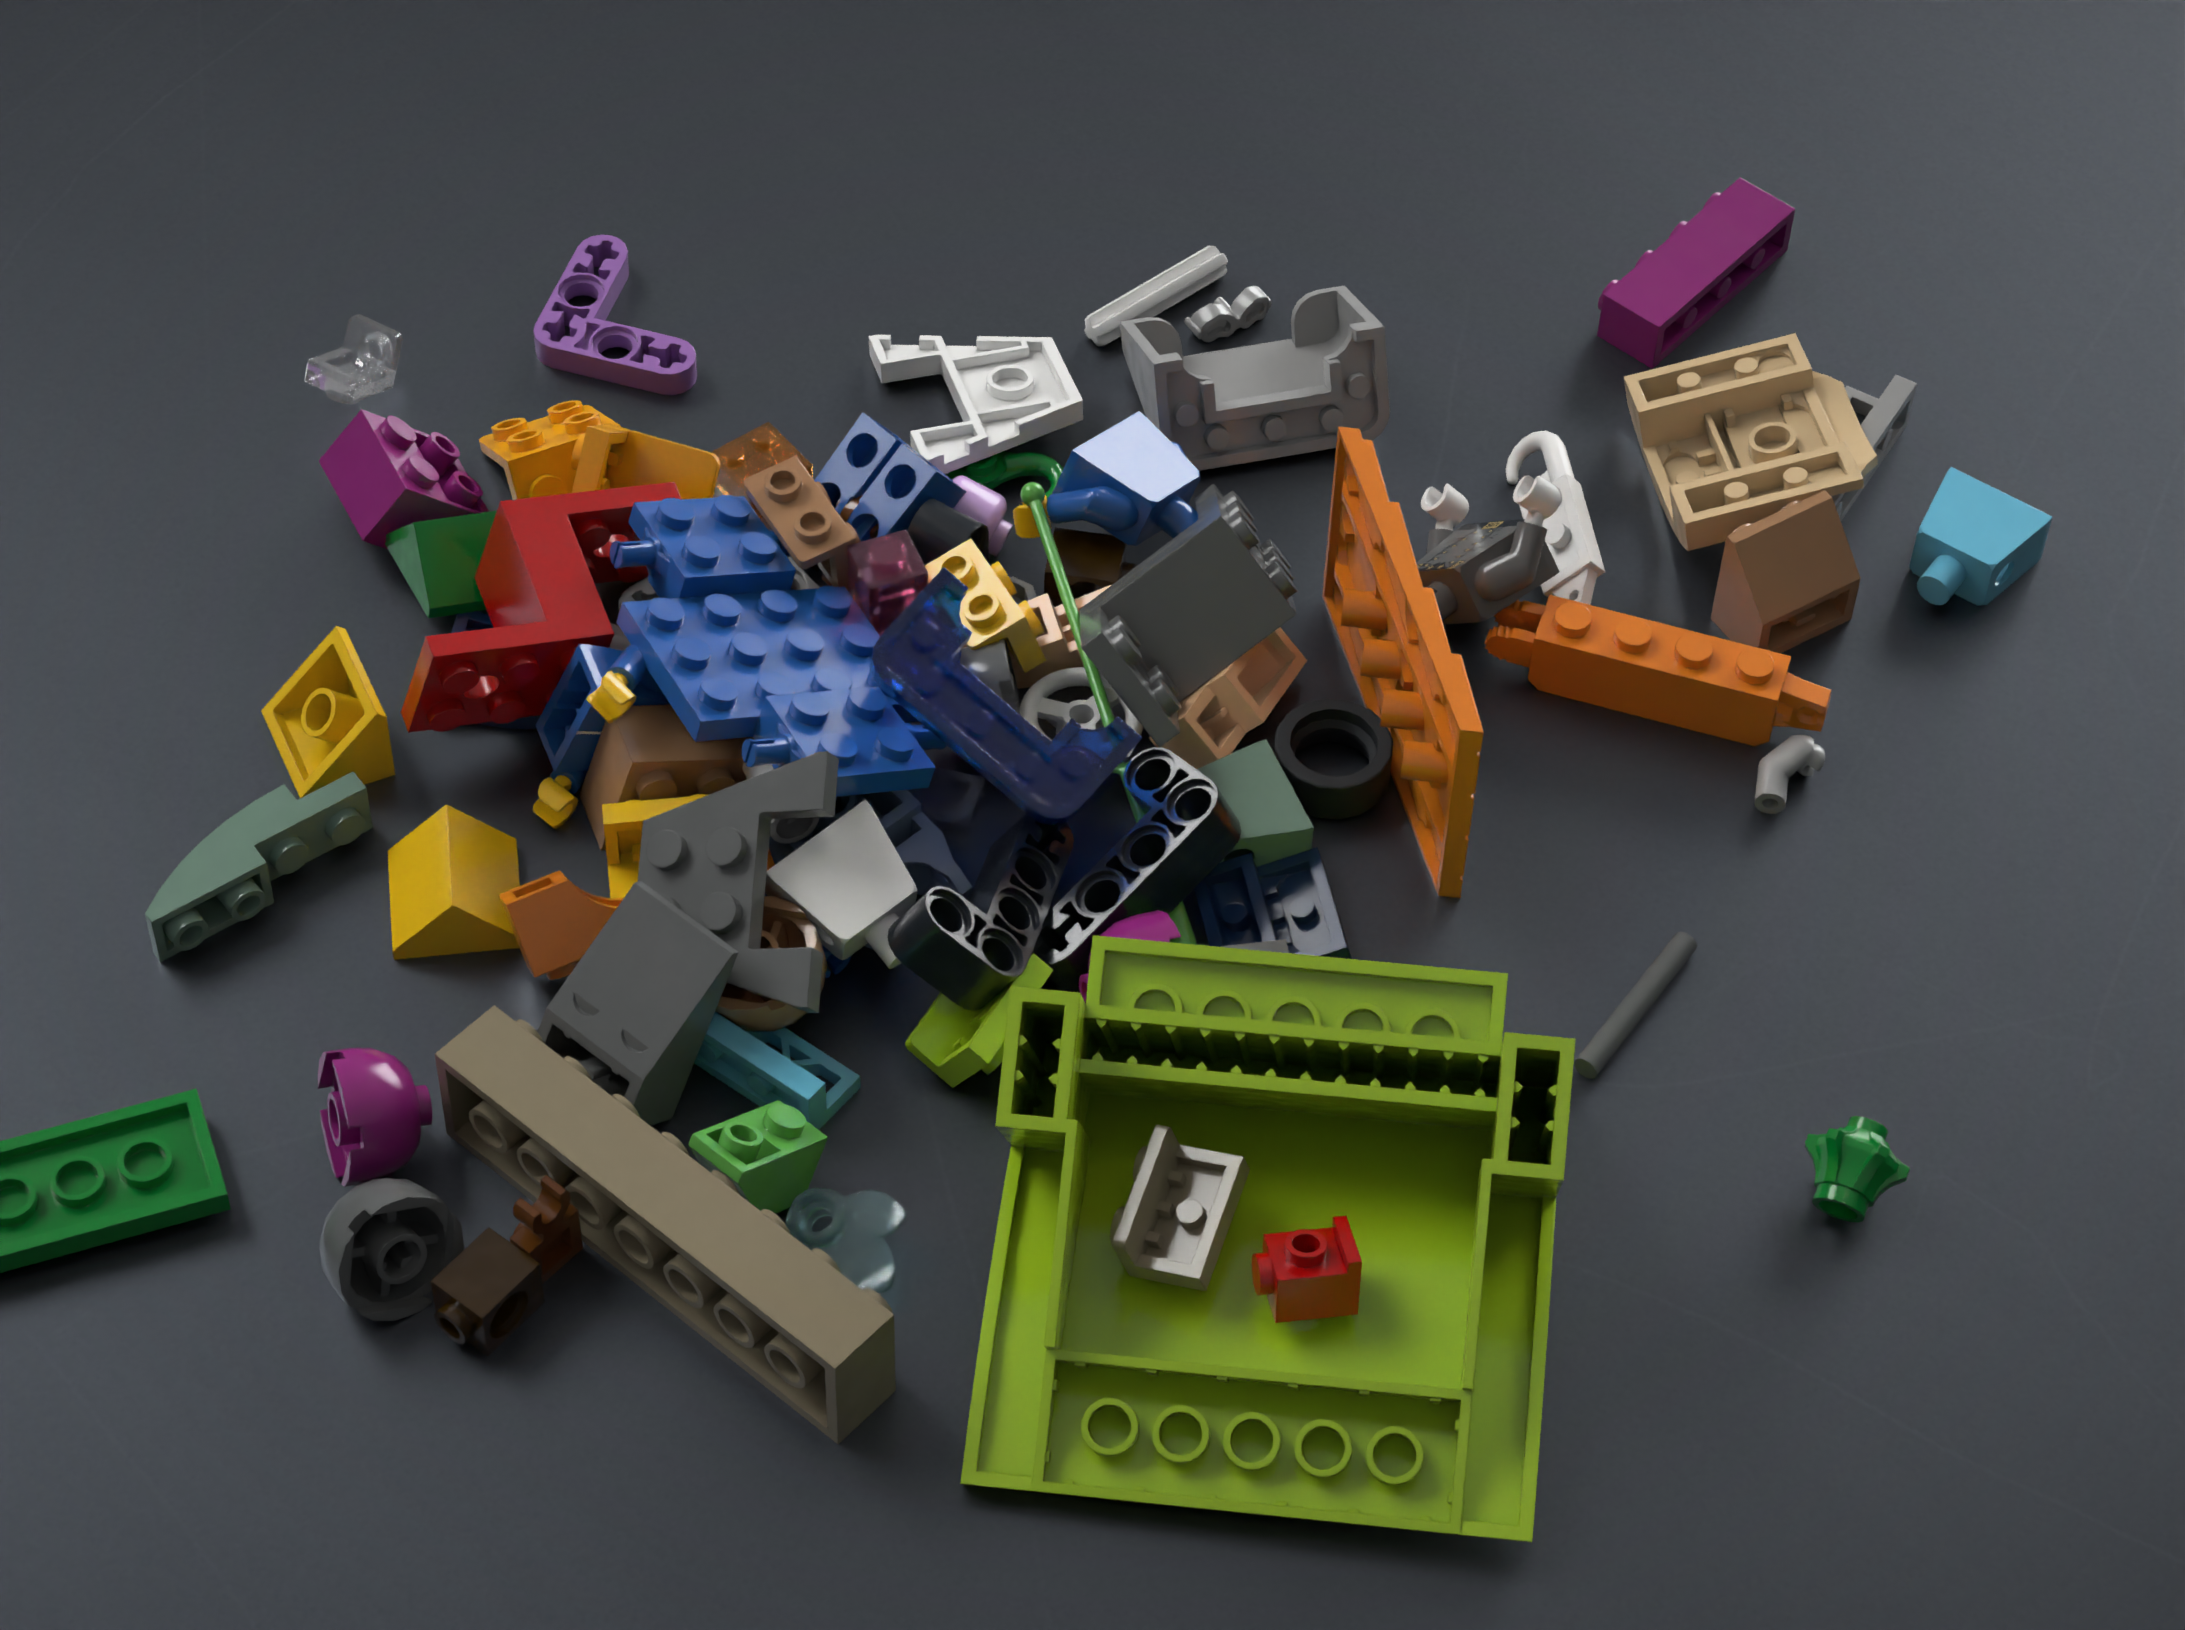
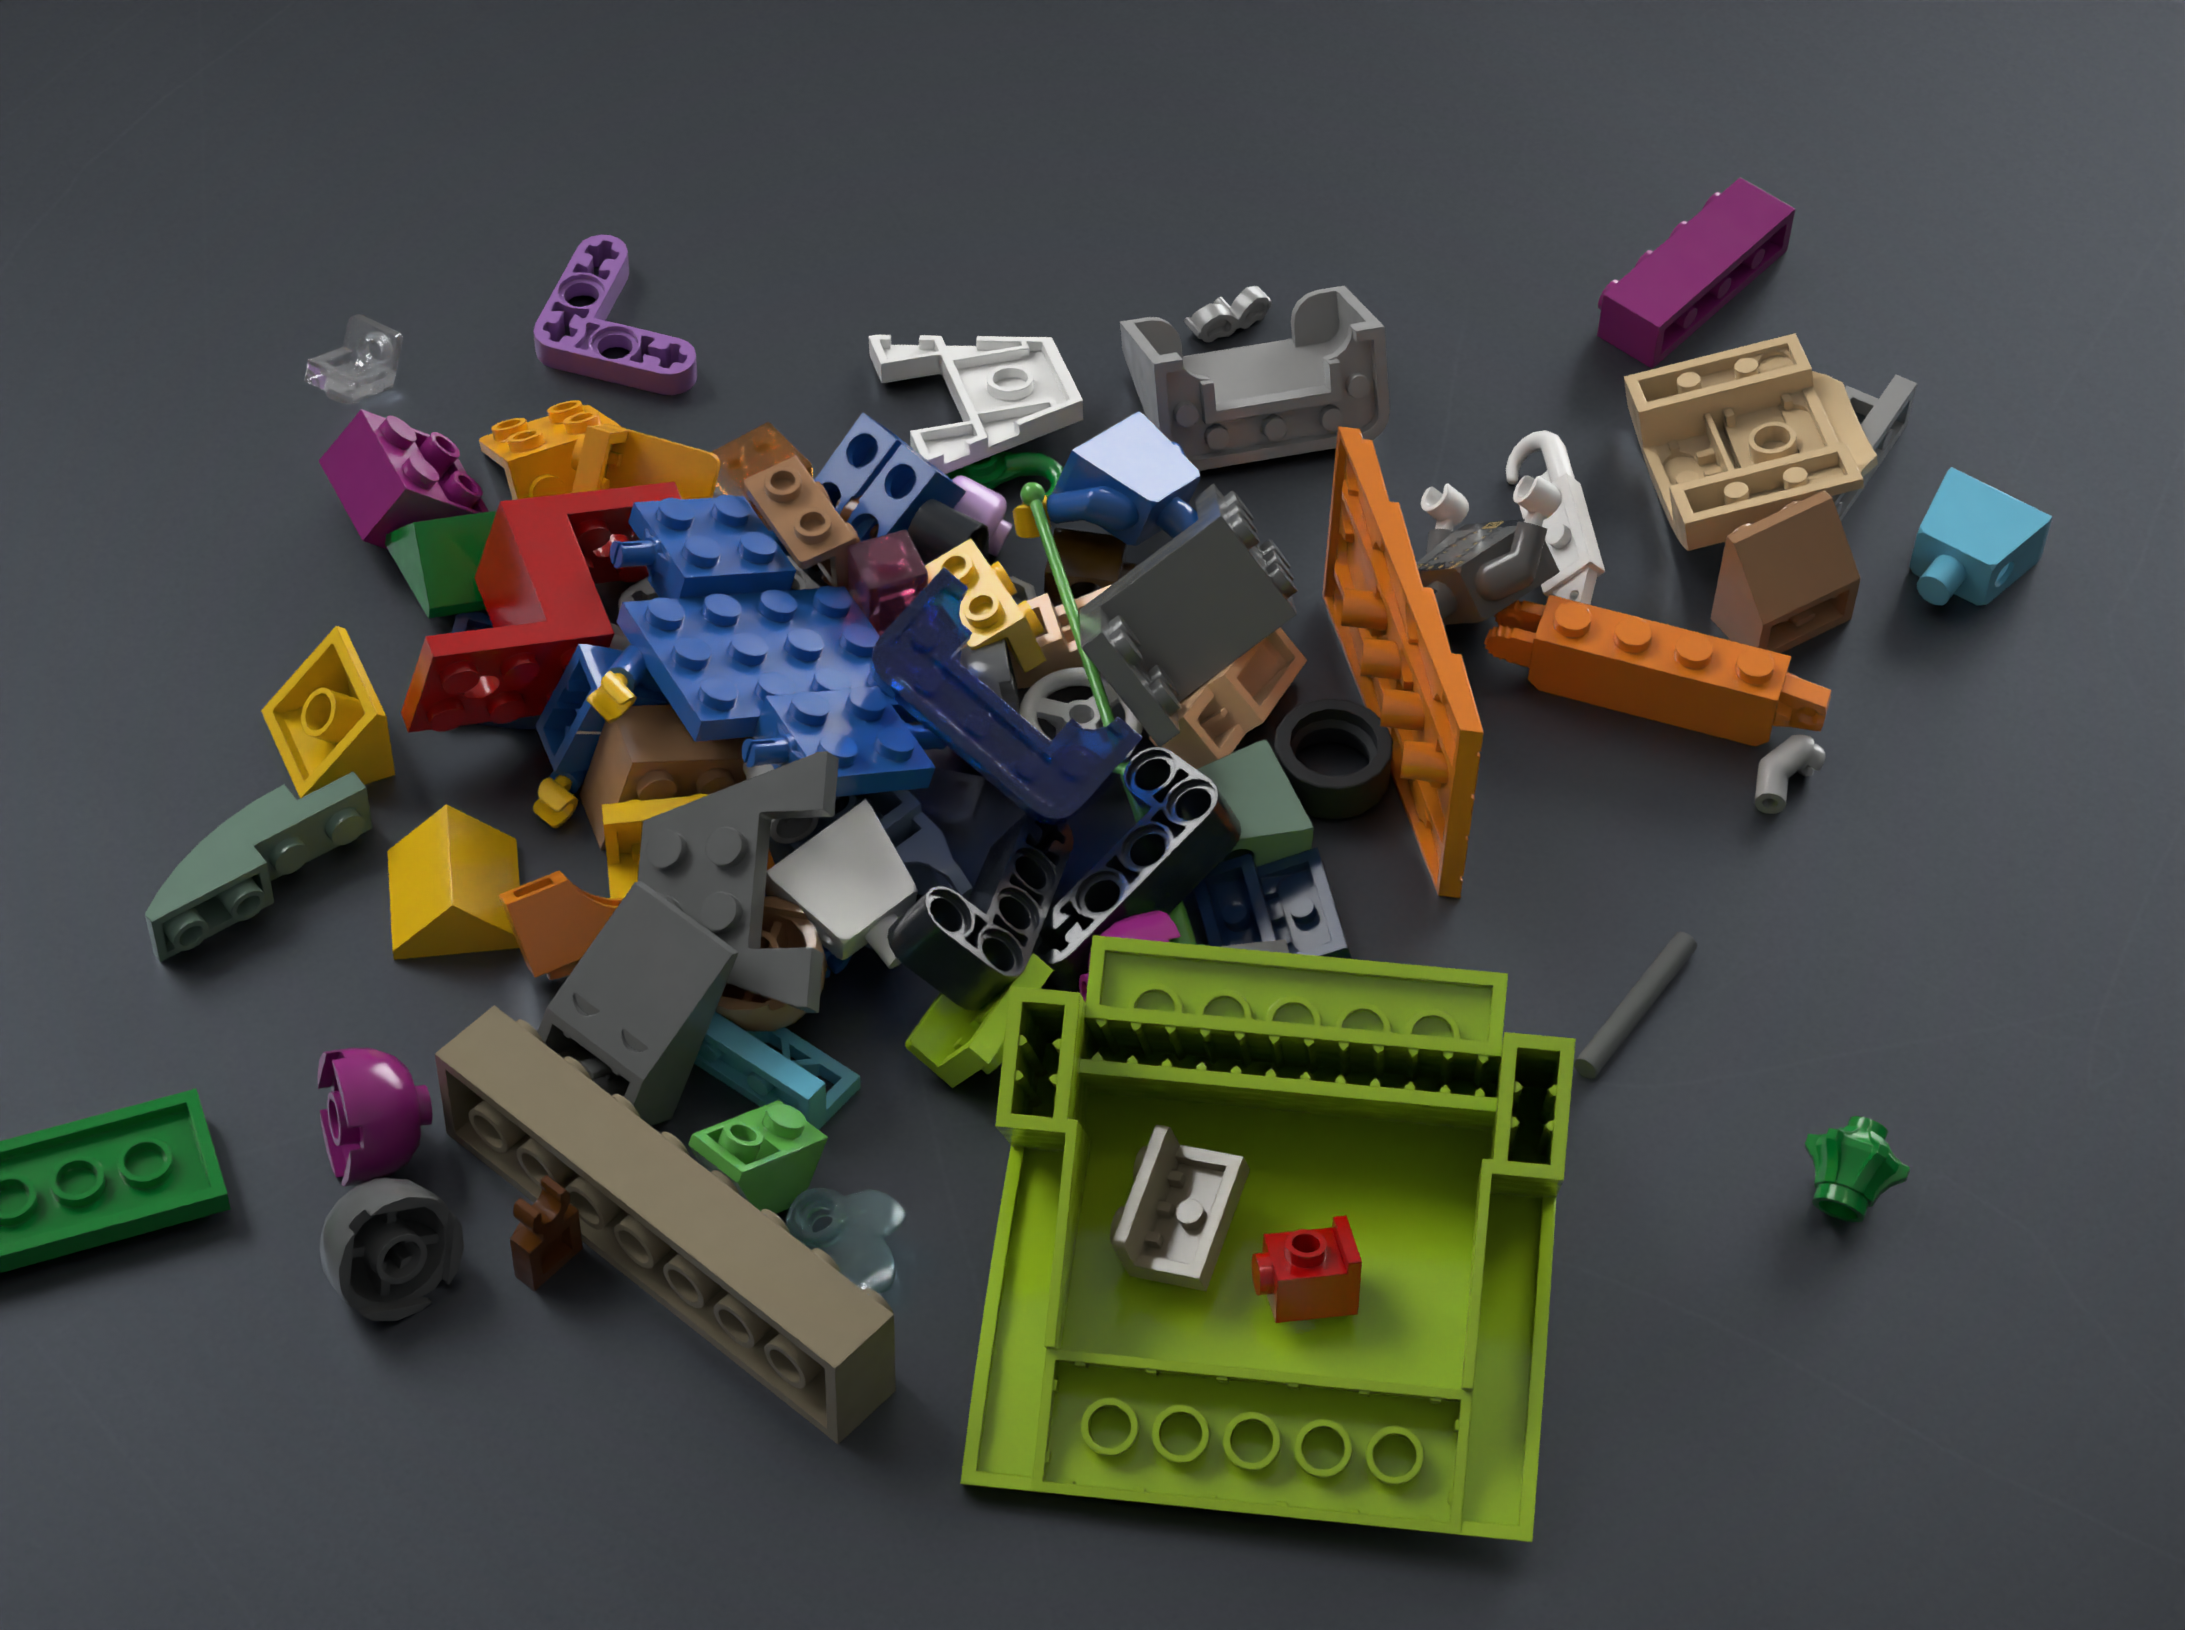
(487, 1292): dark brown brick -> none
(1156, 294): white axle -> none

